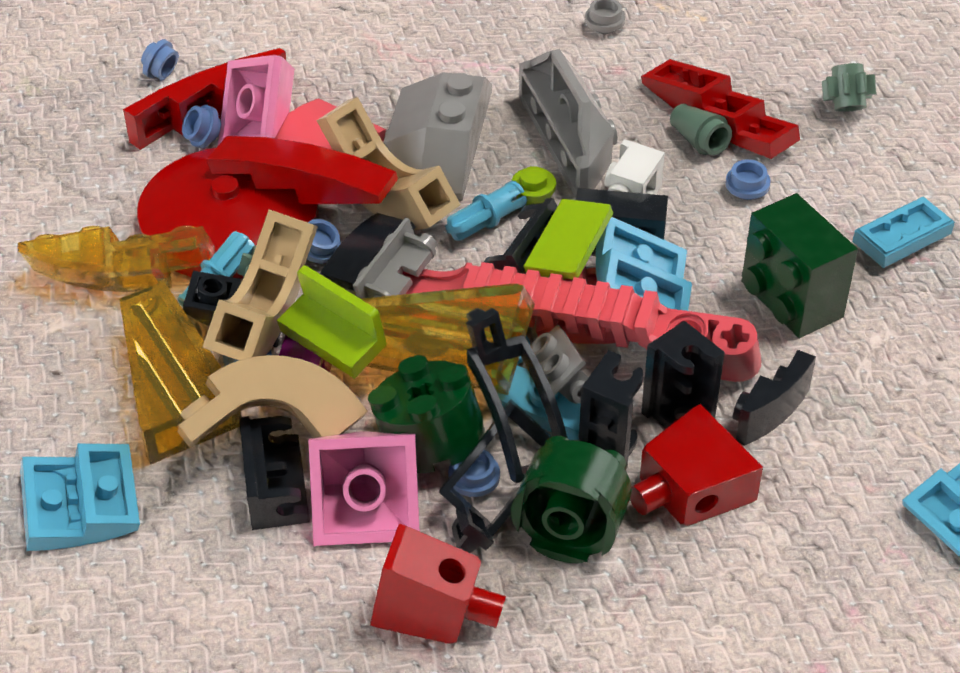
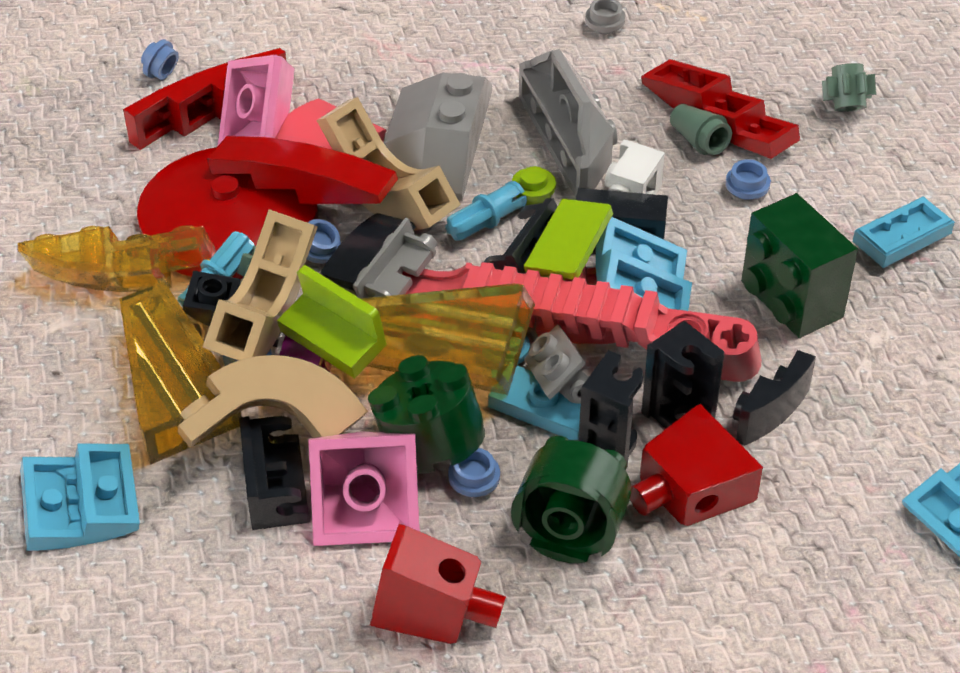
(201, 125): medium blue plate -> none
(471, 527): black sword -> none
(502, 349): black sword -> none

